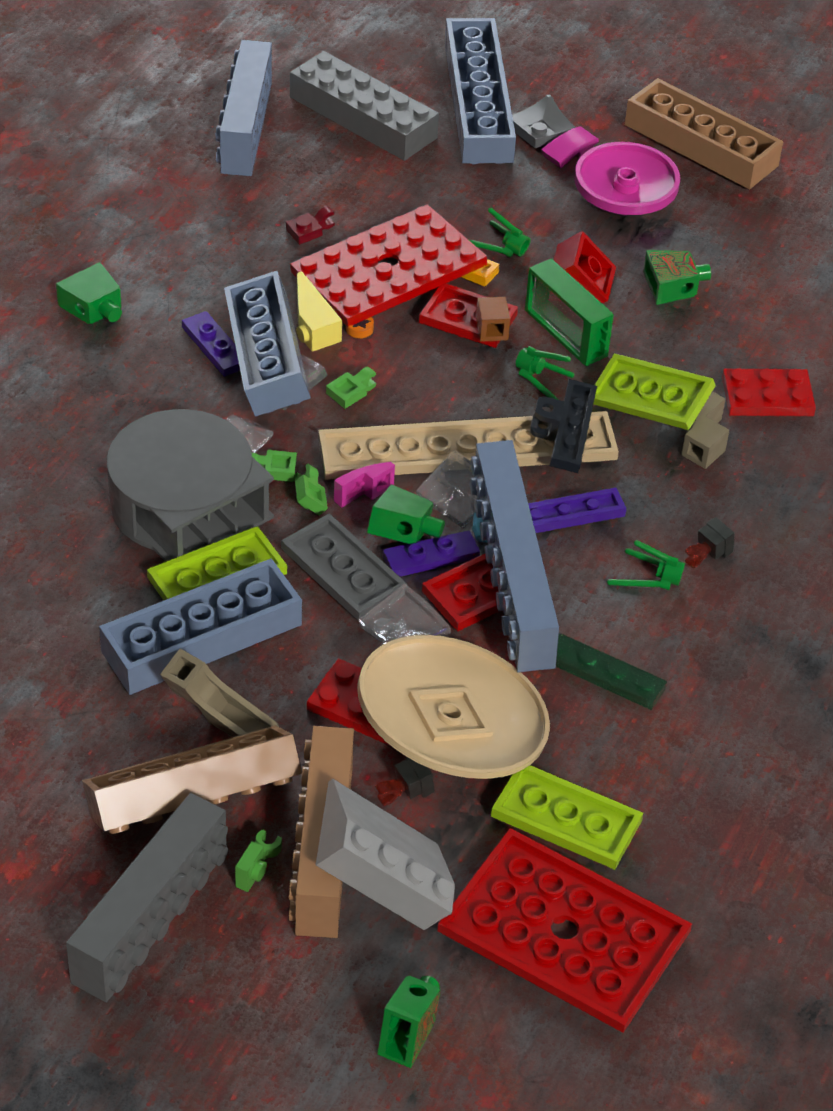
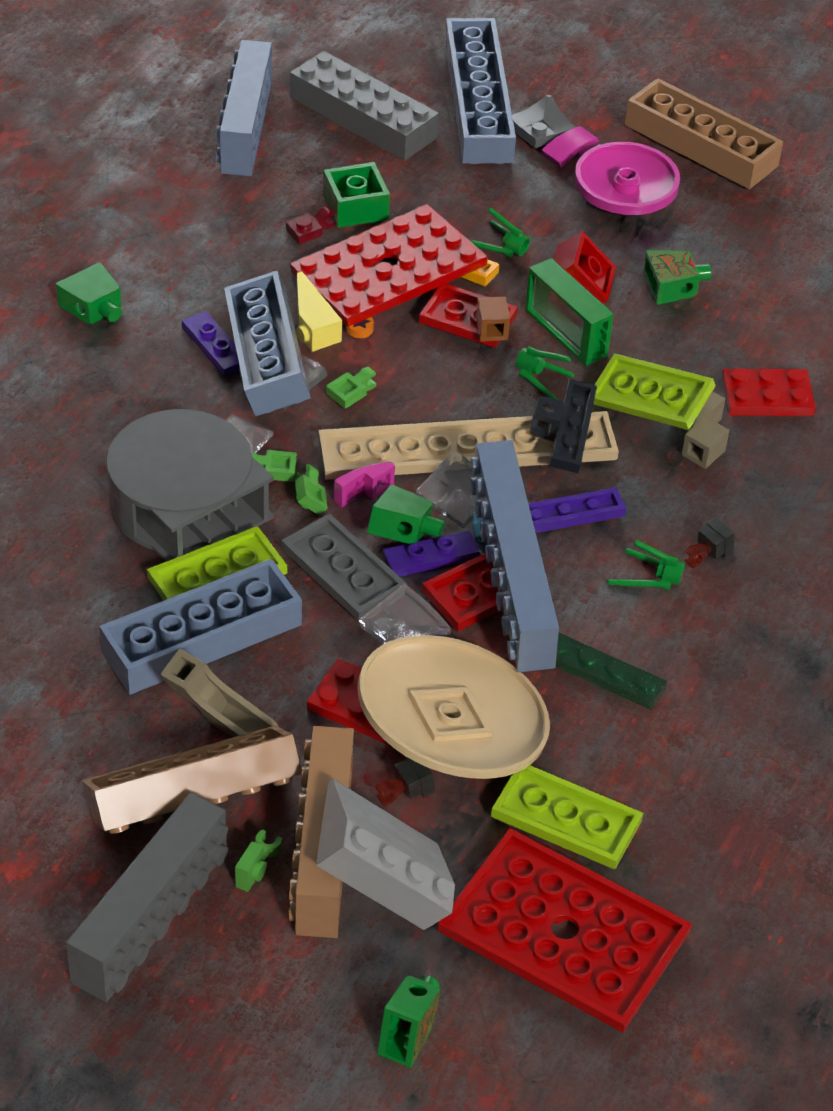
(356, 194): none -> green brick

